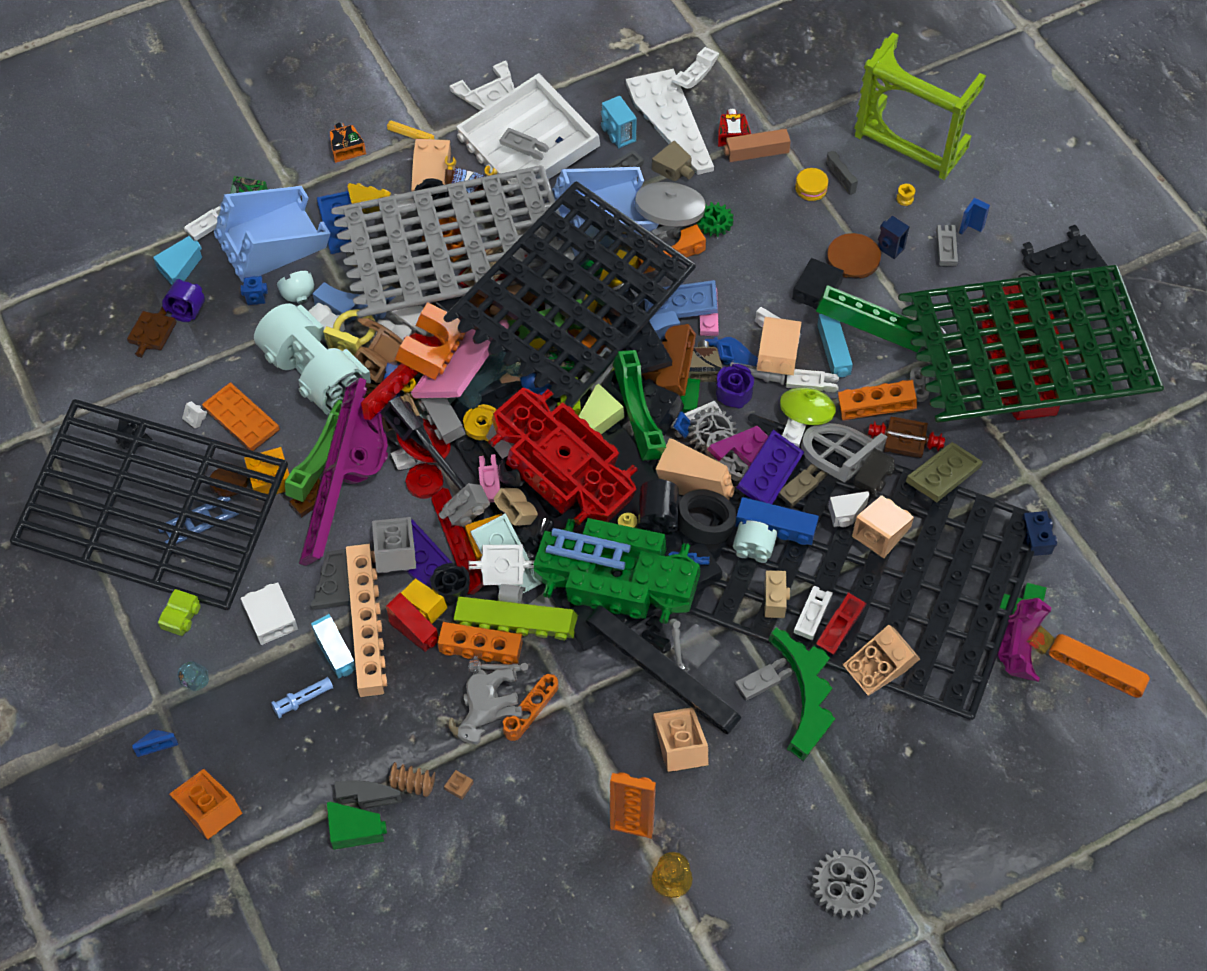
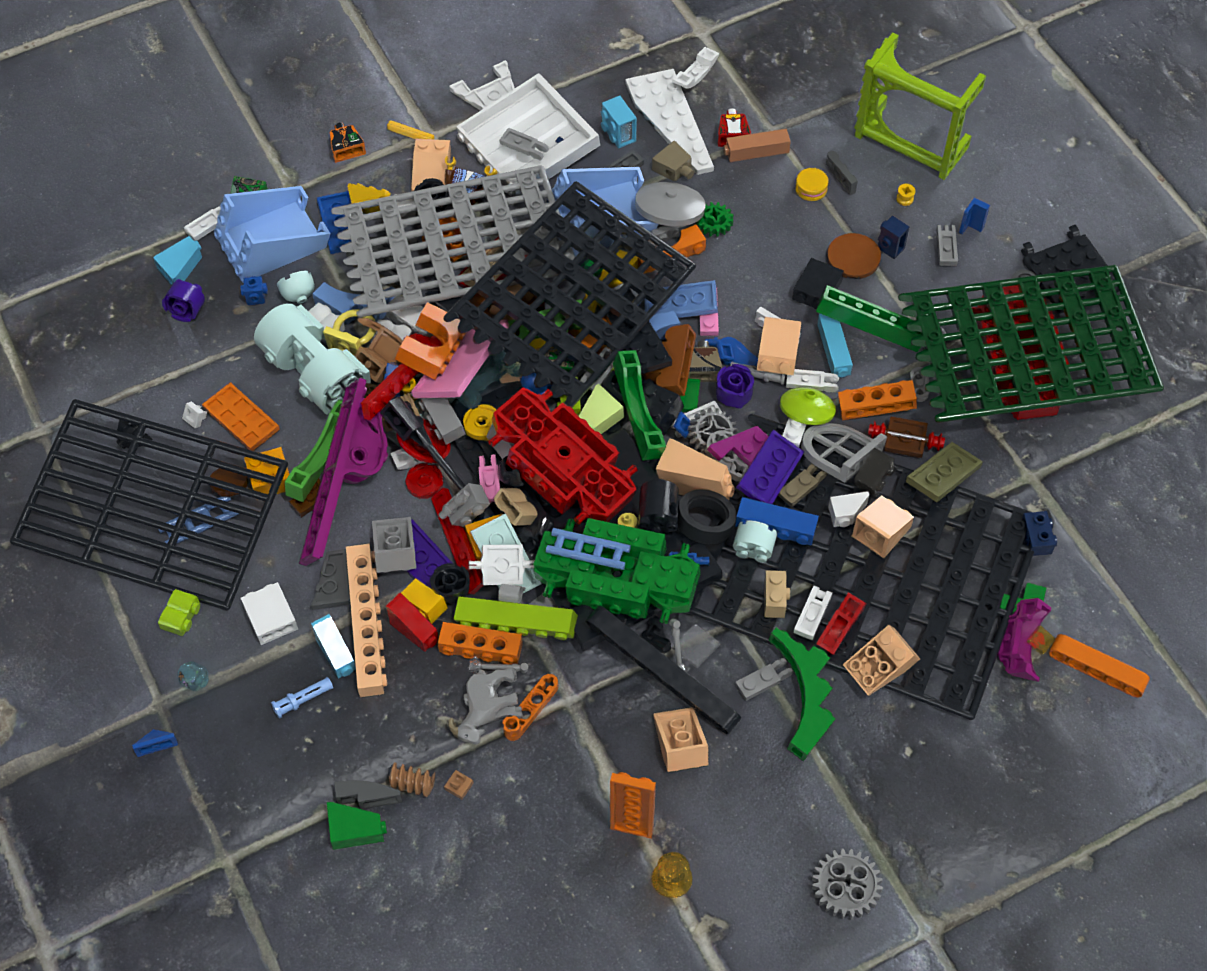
(151, 331): reddish brown plate -> none
(206, 803): orange slope -> none

